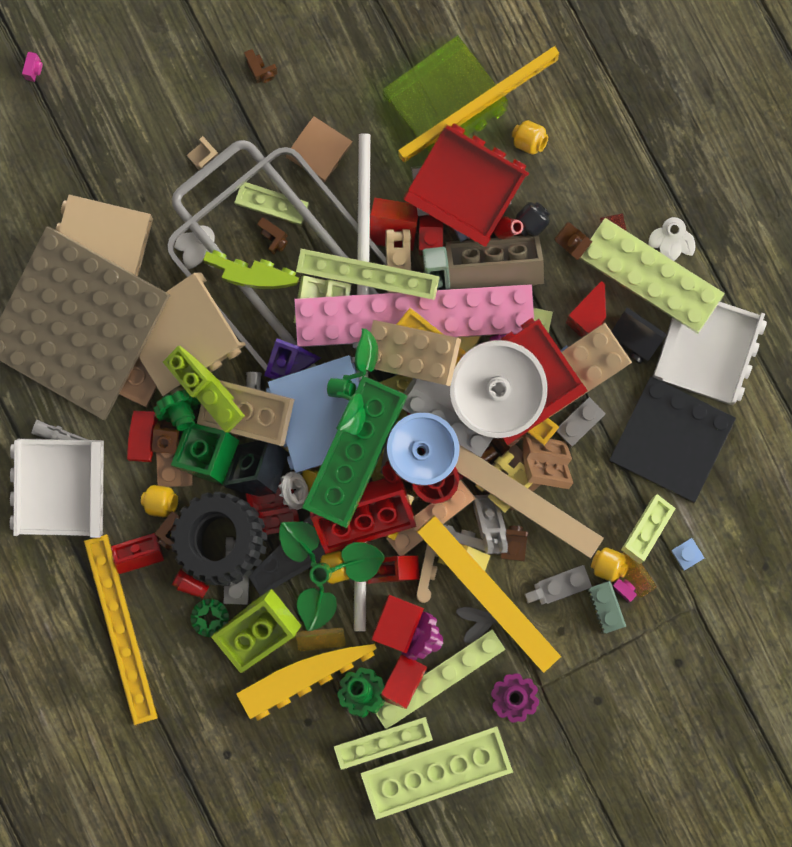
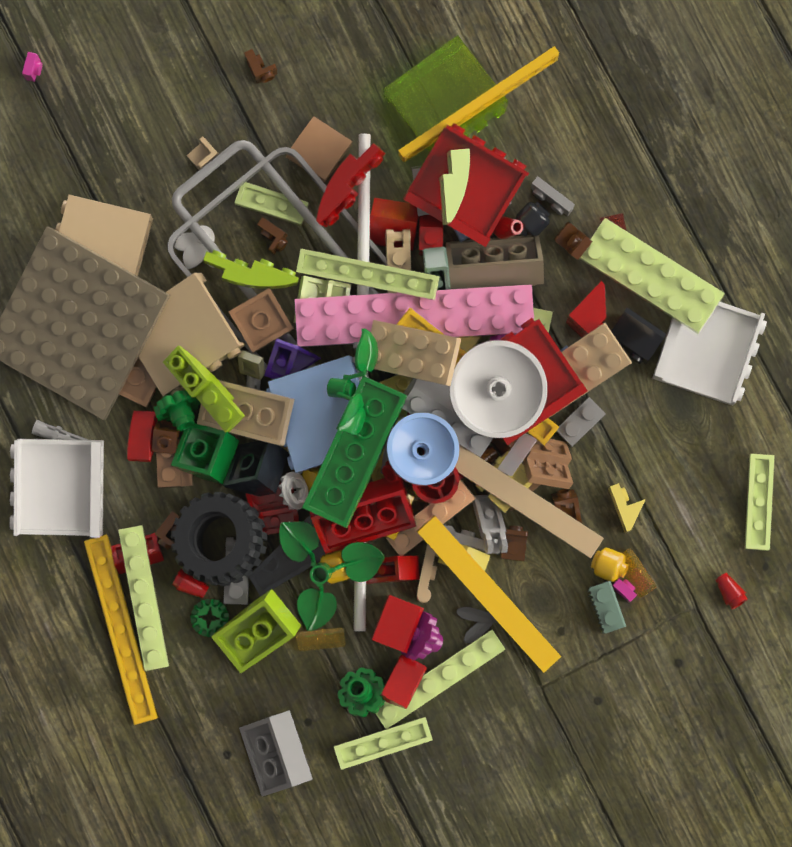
(143, 597): none -> yellowish green plate
(159, 501): yellow head -> none
(251, 365): none -> olive plate
(261, 320): none -> medium nougat plate
(275, 753): none -> light grey slope
(298, 678): yellow slope -> none
(340, 190): none -> red slope
(436, 772): yellowish green plate -> none
(454, 183): none -> yellowish green slope
(517, 454): none -> white sticker
(527, 700): magenta plant -> none
(530, 137): yellow head -> none
(559, 203): none -> light grey plate
(560, 586): light grey hinge -> none
(567, 502): none -> reddish brown bracket
(626, 514): none -> light yellow slope
(648, 529): yellowish green plate -> none
(672, 244): white plate -> none
(672, 439): black plate -> none
(687, 554): light blue plate -> none
(731, 591): none -> red cone
(759, 502): none -> yellowish green plate

